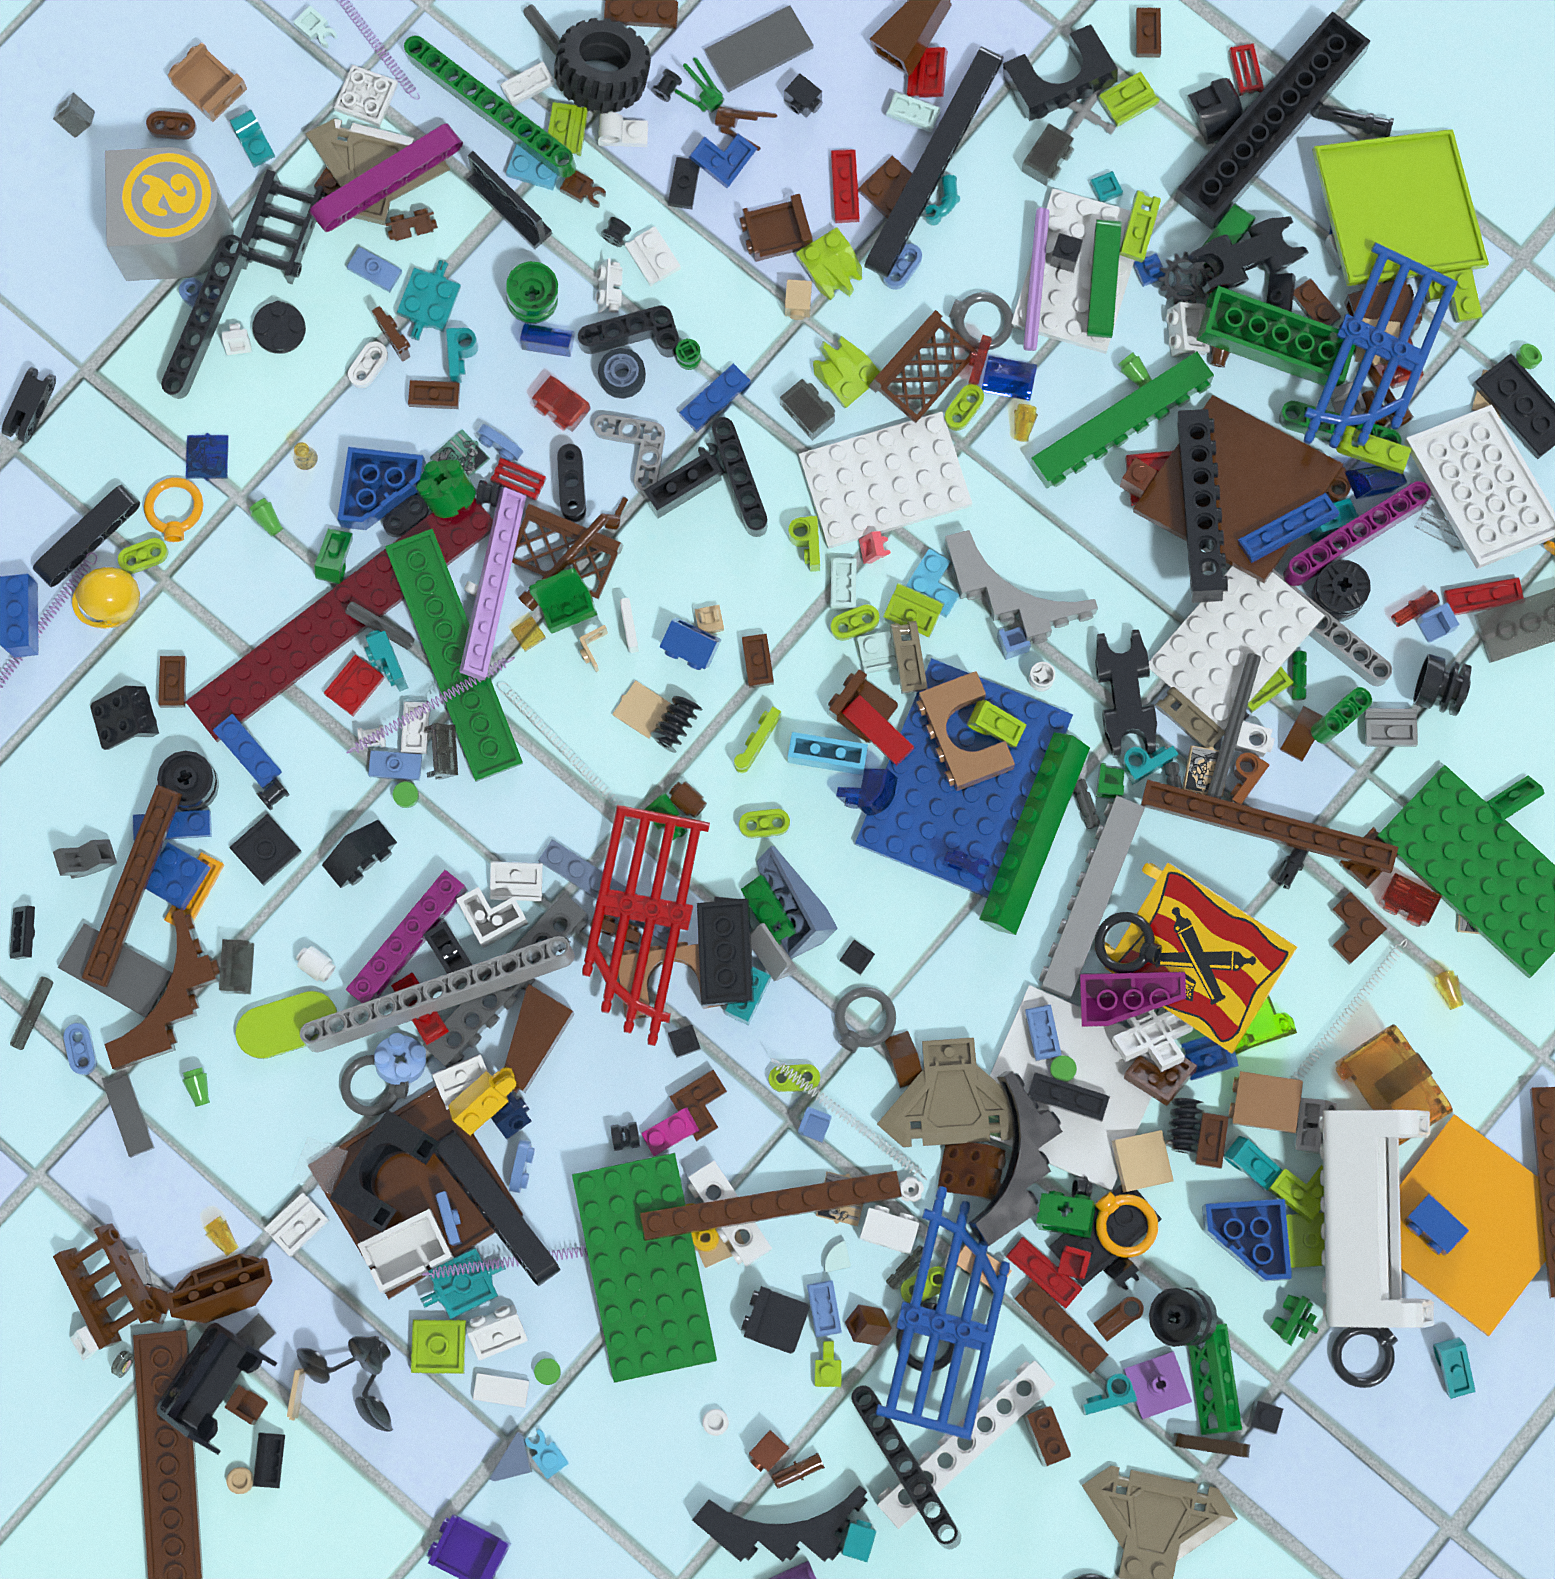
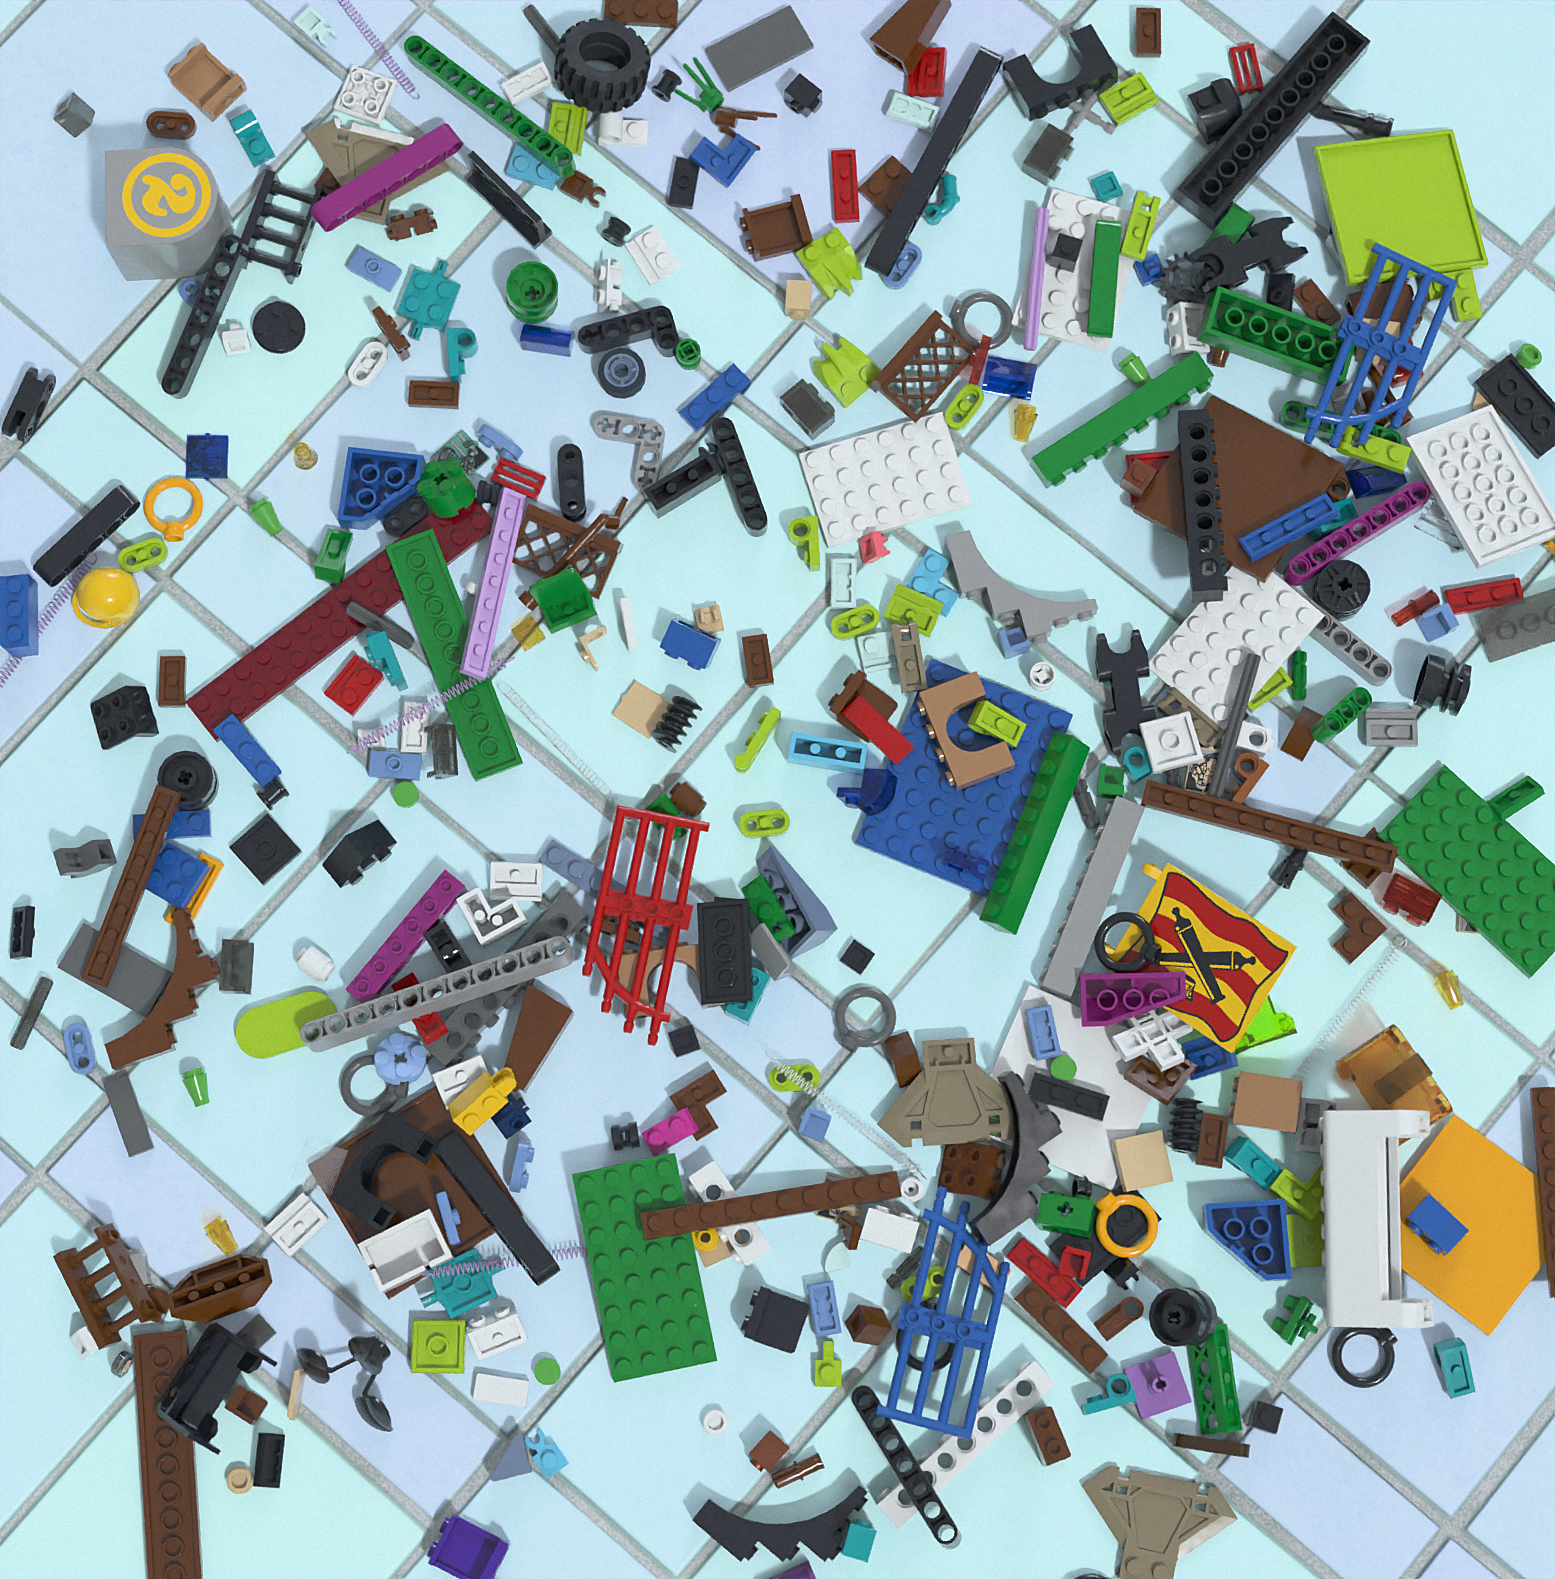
(561, 404): clear red brick -> none
(851, 1231): none -> reddish brown tile
(1171, 742): none -> white tile

